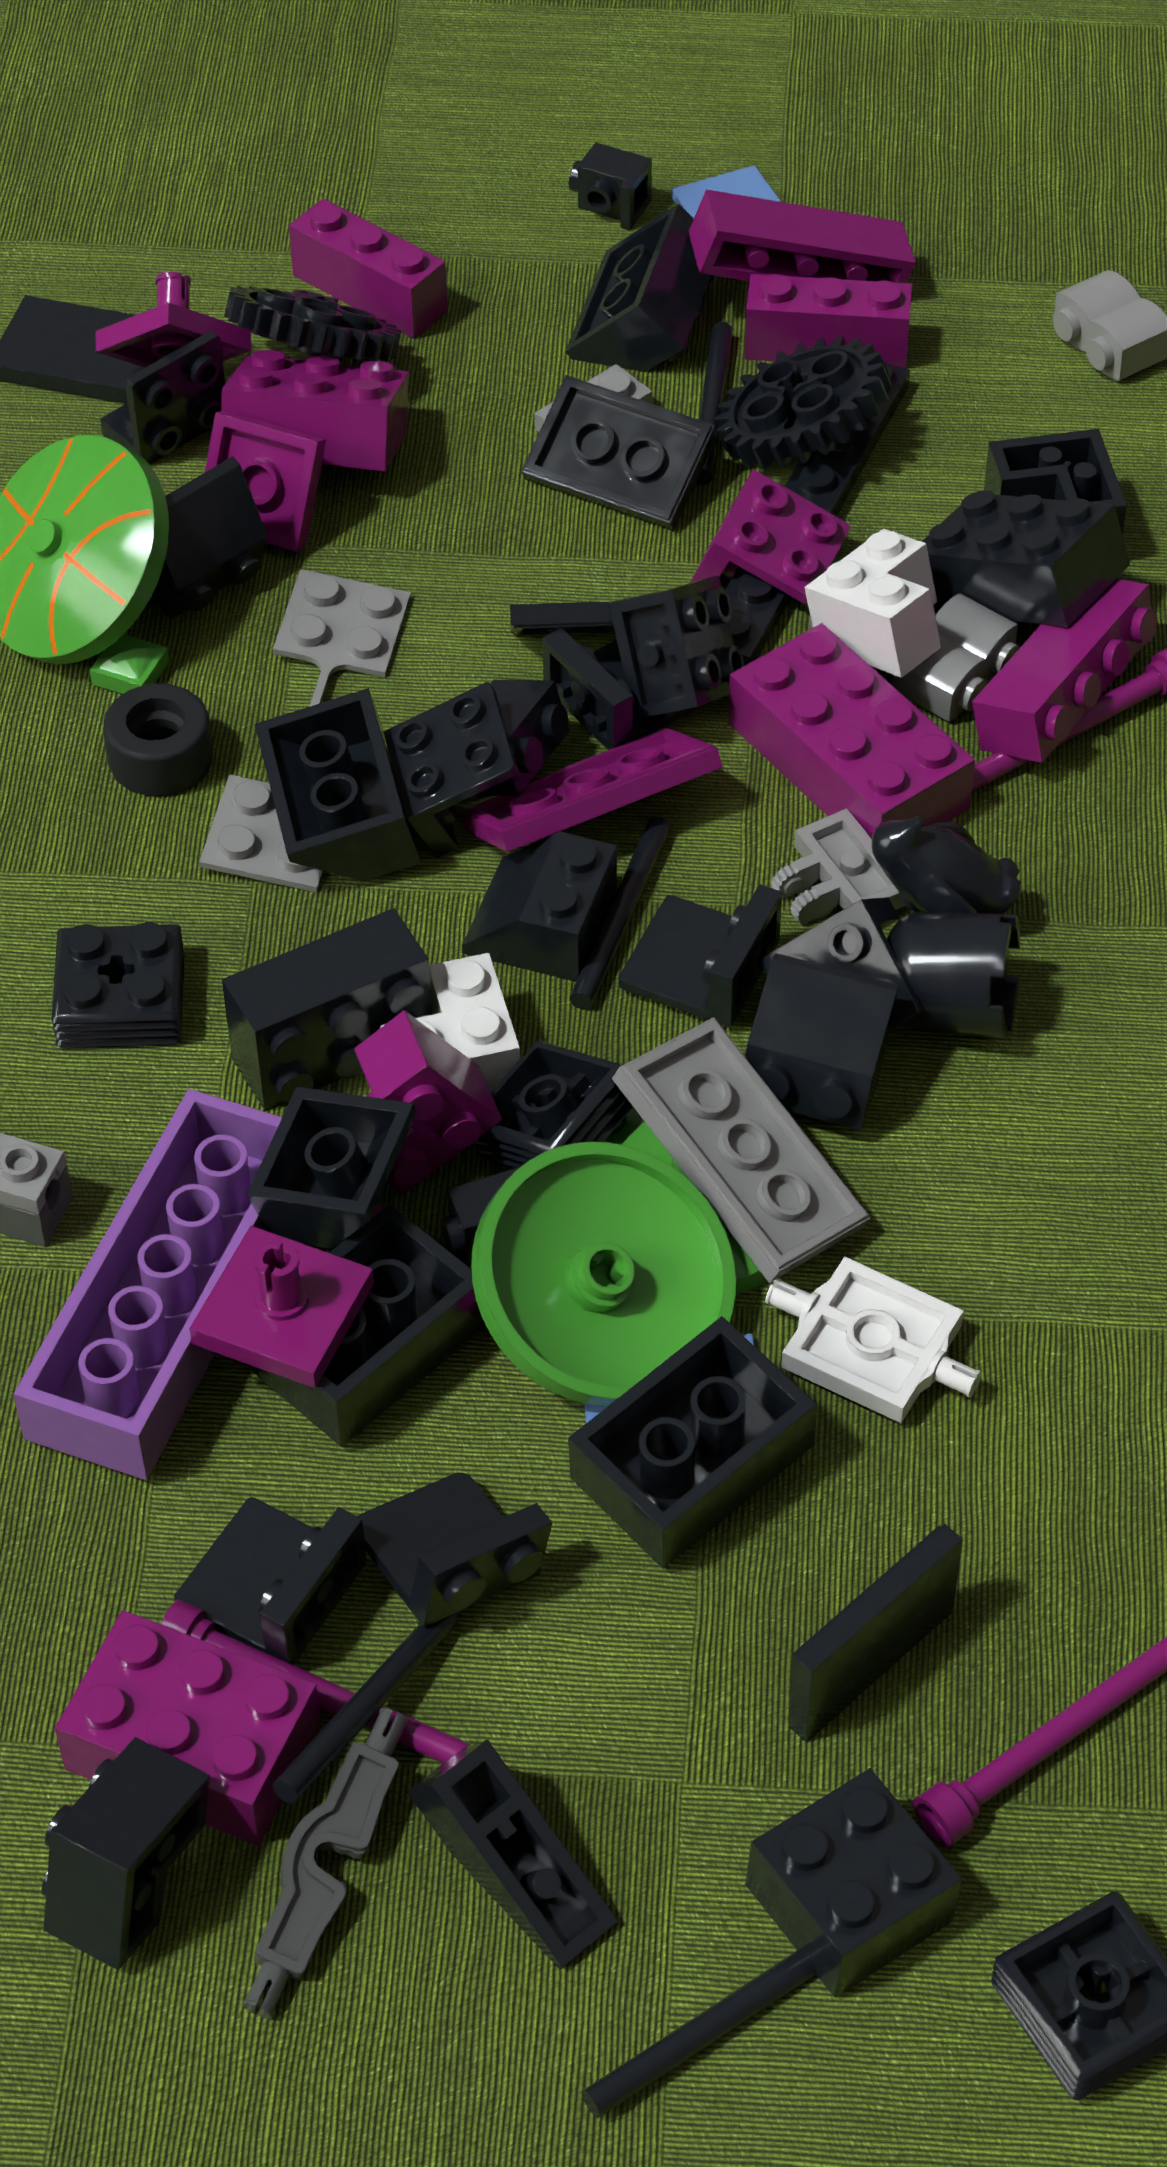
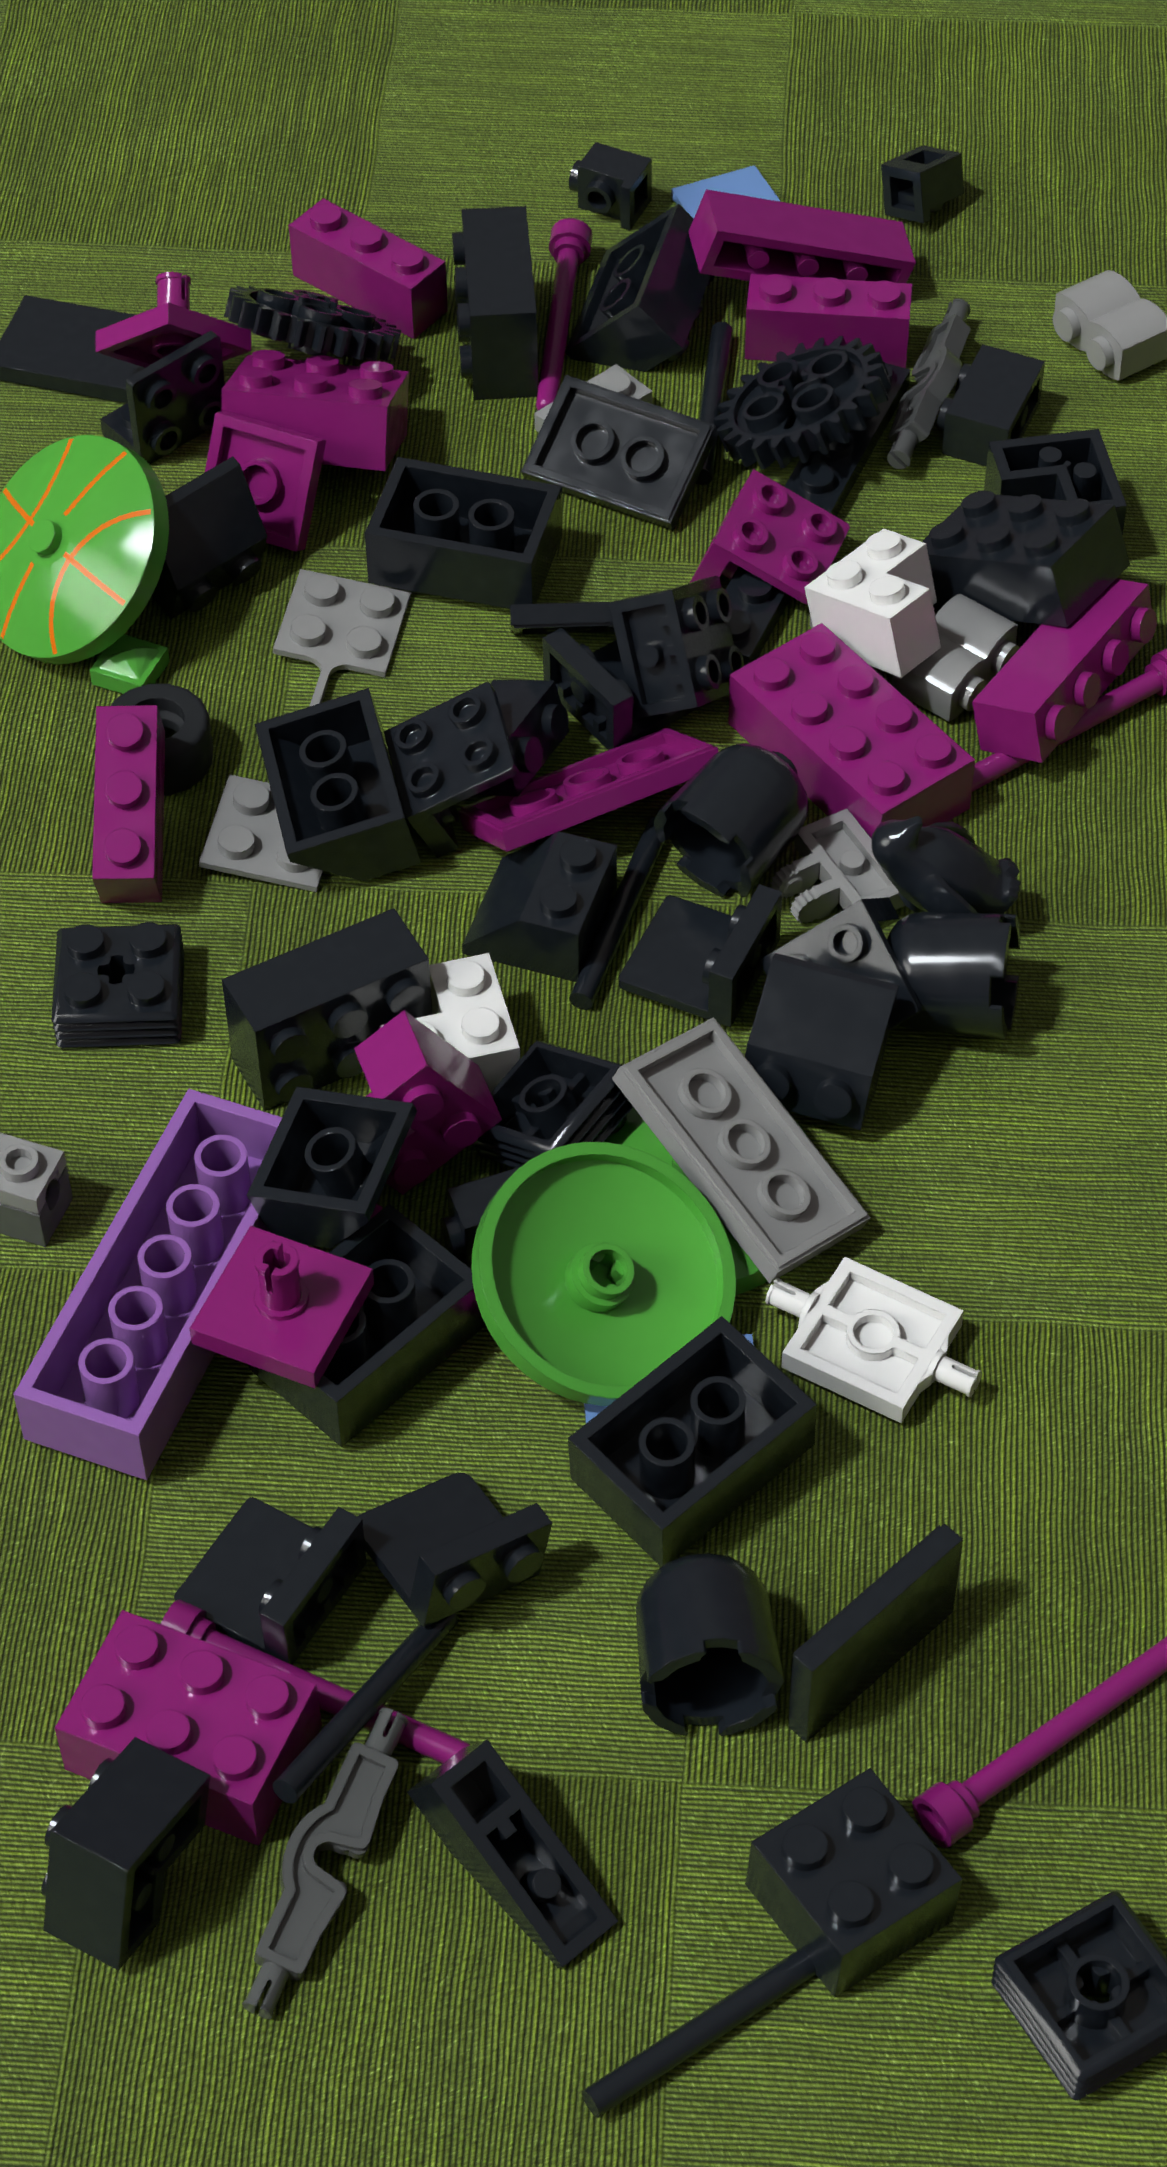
(129, 804): none -> magenta brick
(463, 534): none -> black brick
(496, 303): none -> black brick
(569, 246): none -> magenta piece
(707, 1646): none -> black cylinder
(734, 818): none -> black cylinder
(921, 182): none -> black brick
(935, 377): none -> dark grey piece
(990, 403): none -> black brick

